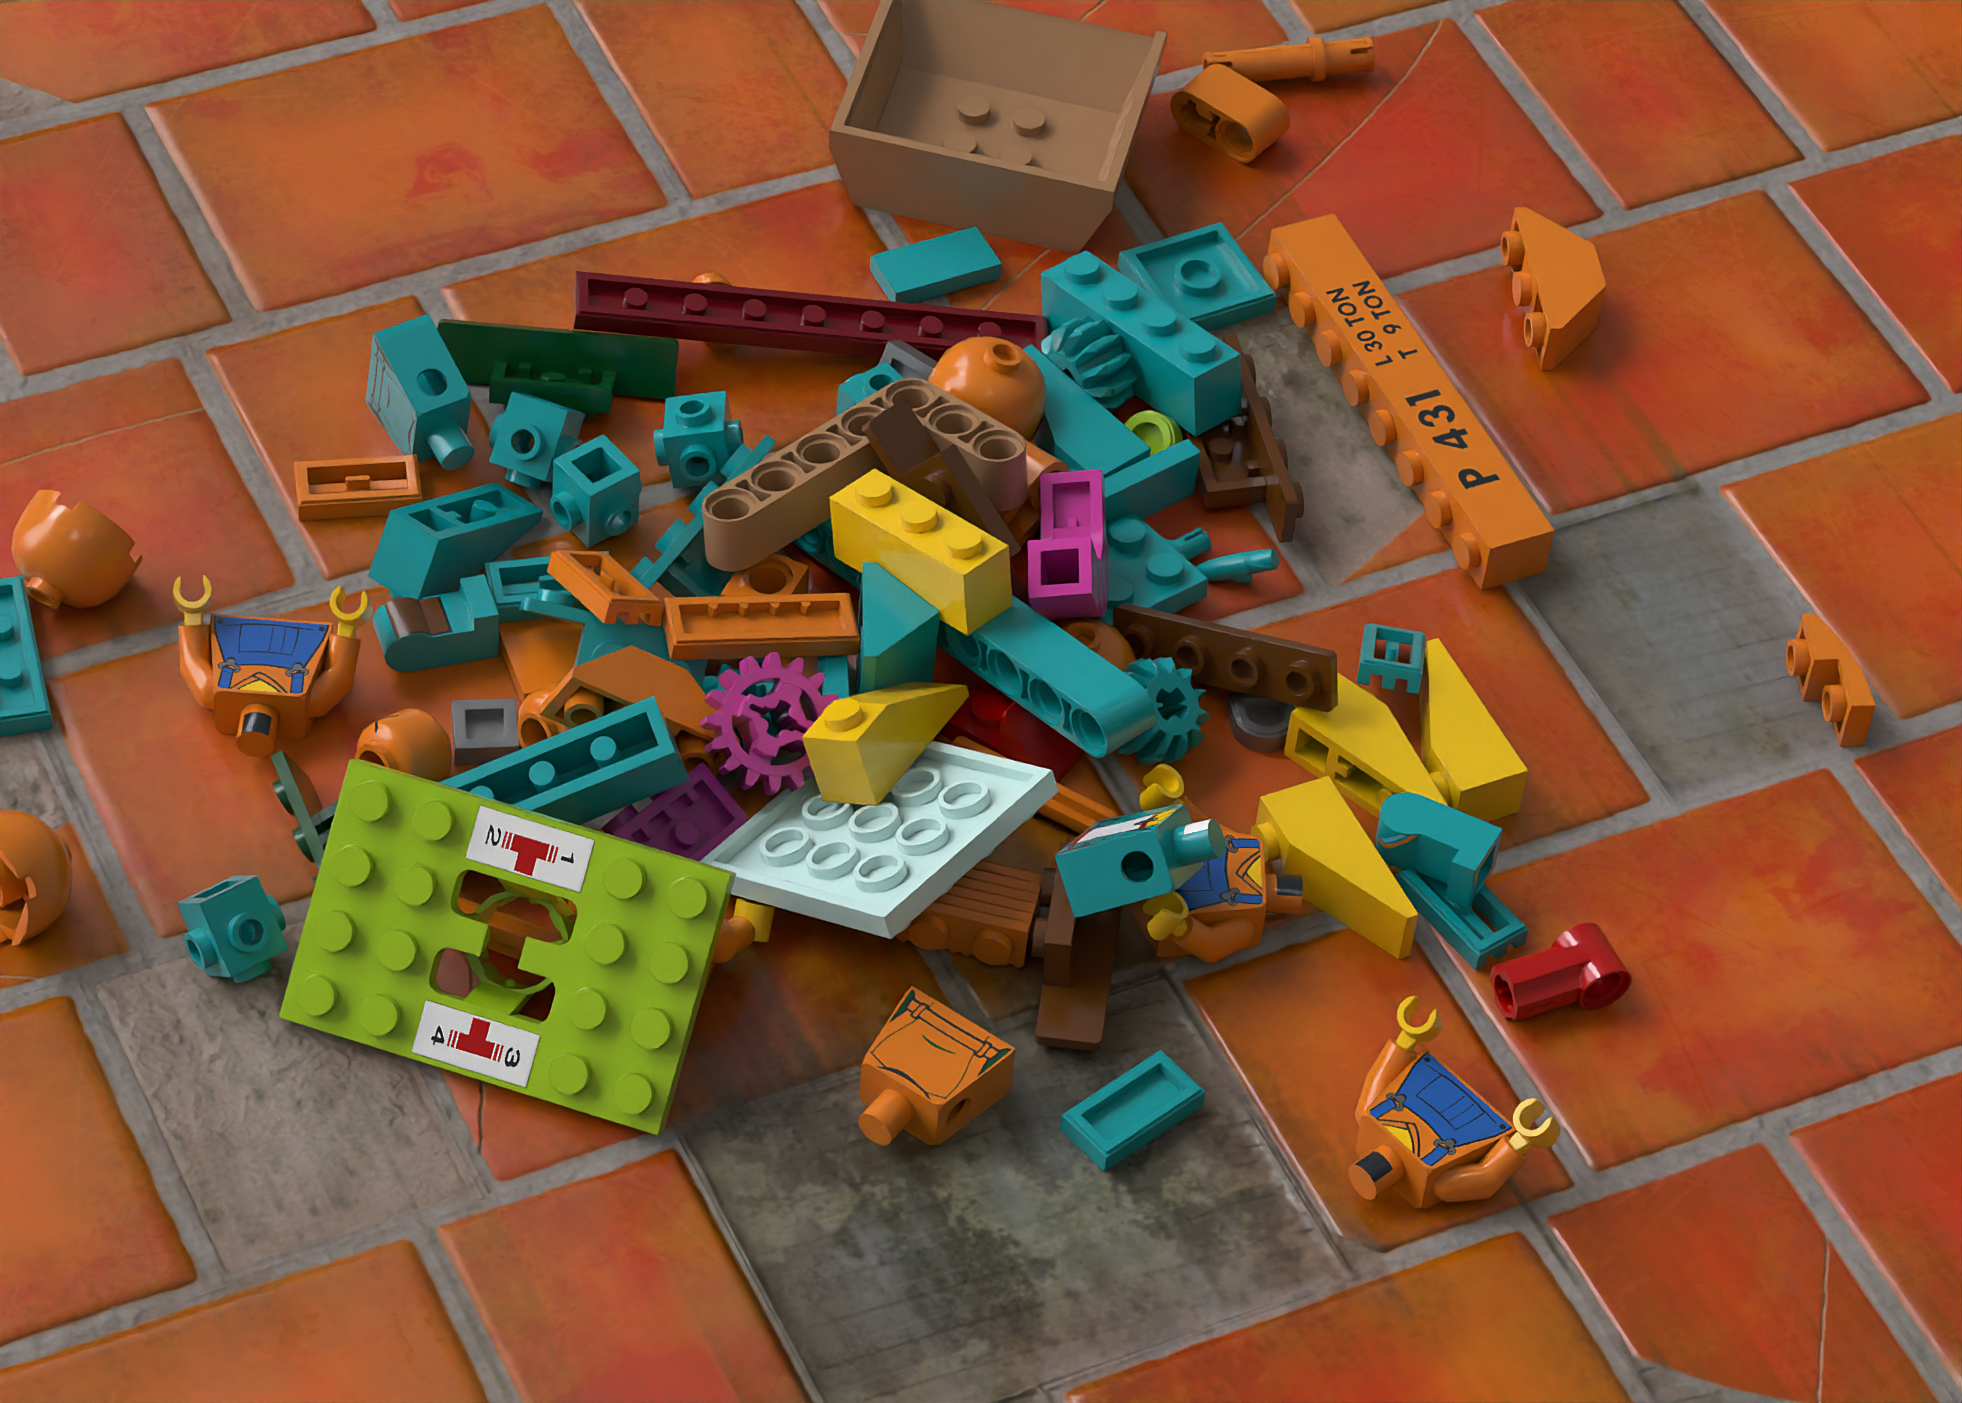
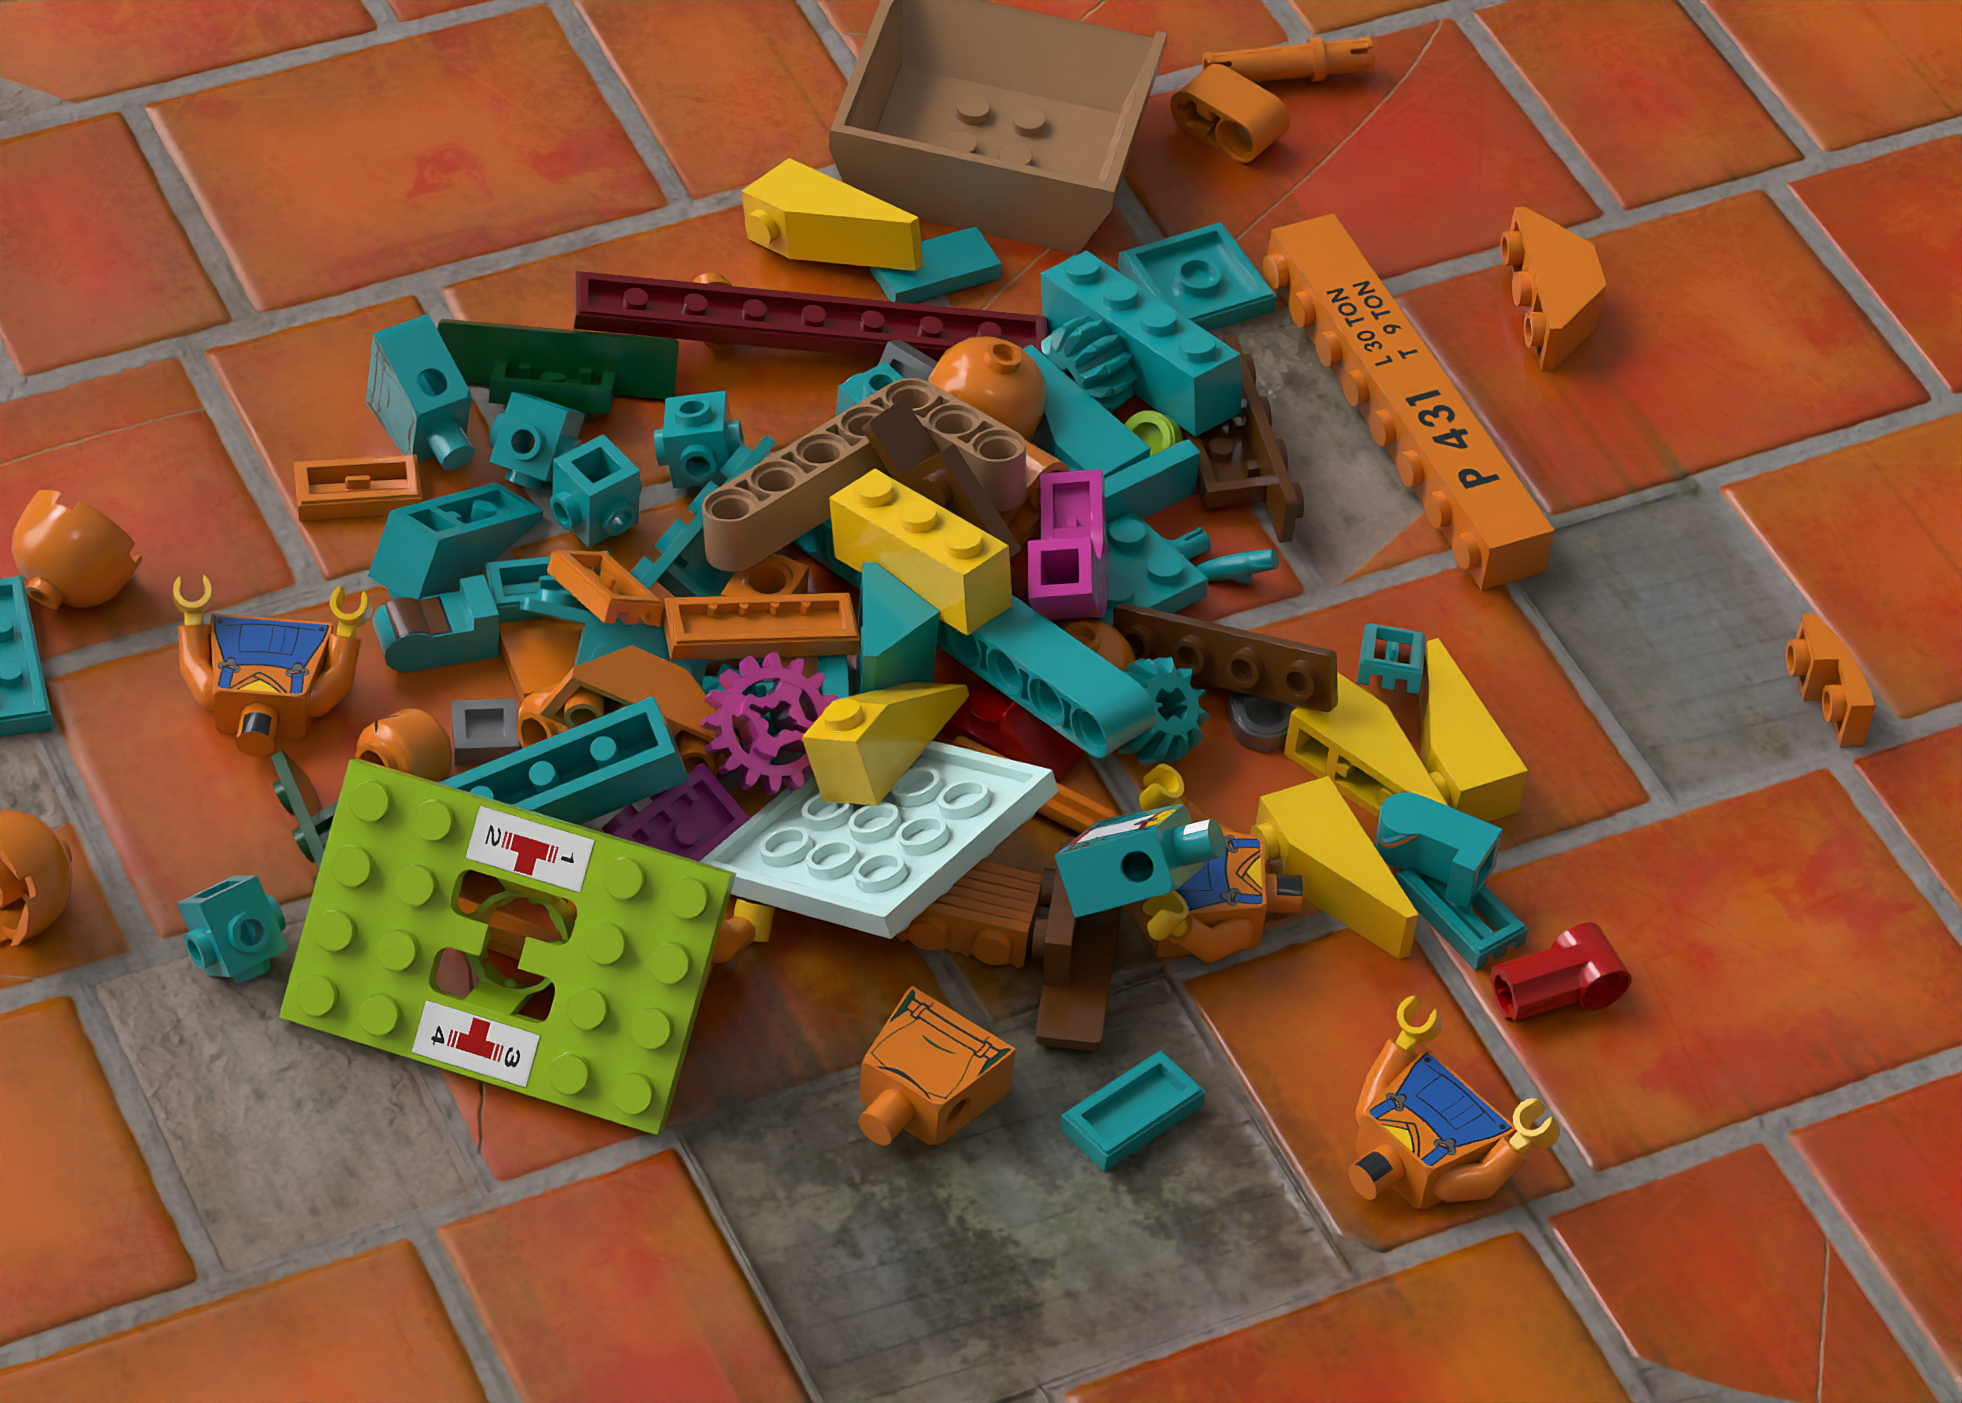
(828, 221): none -> yellow slope

